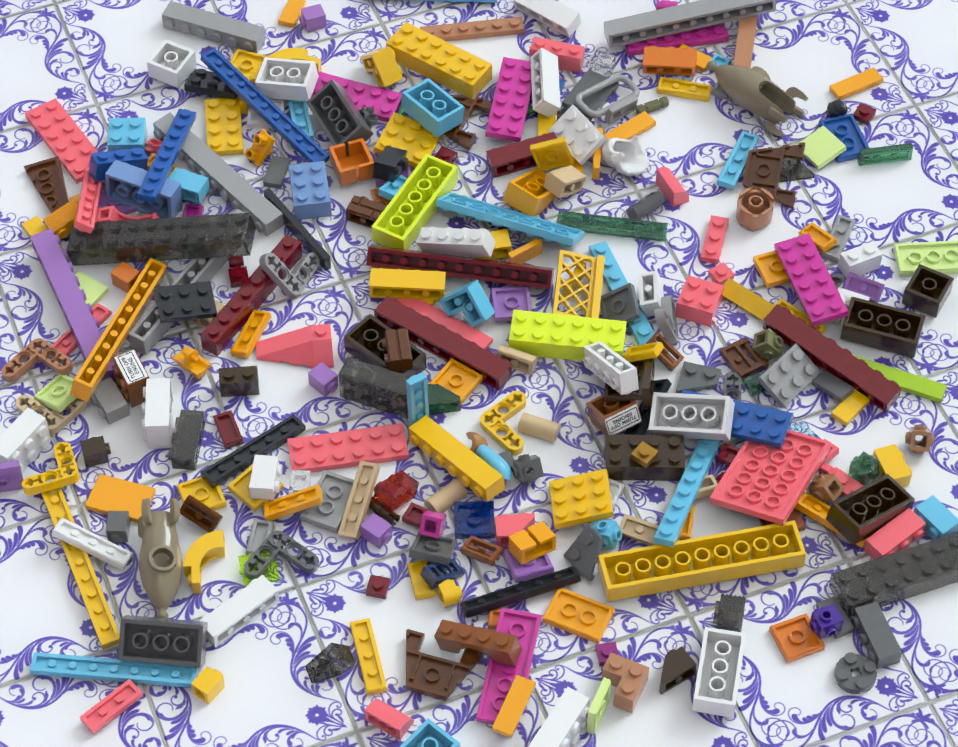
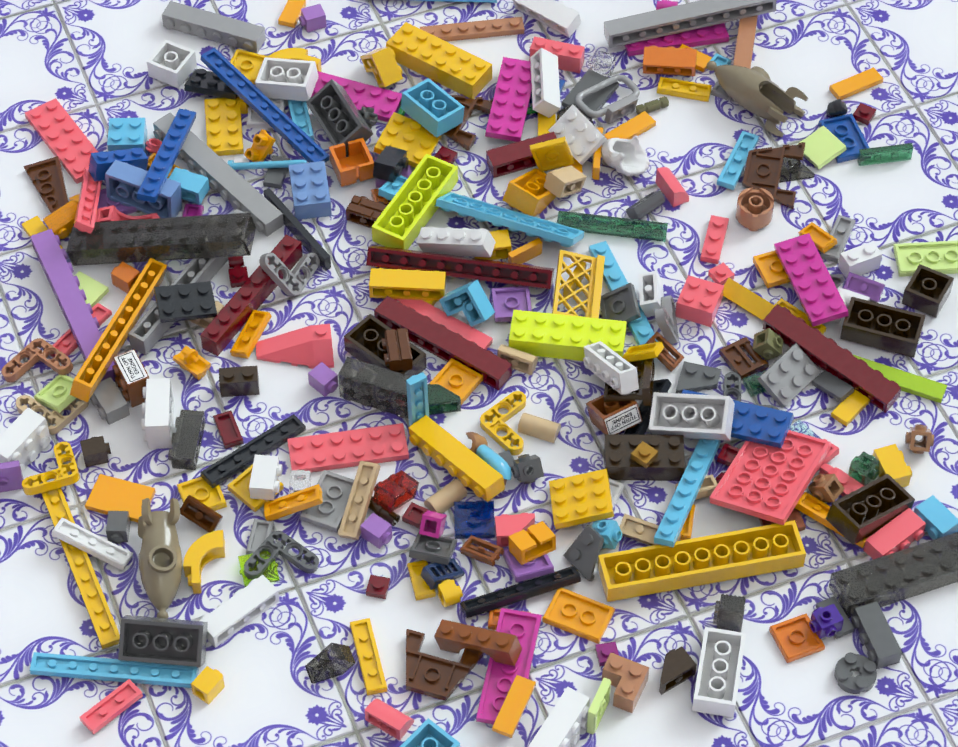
(263, 165): none -> medium azure bar

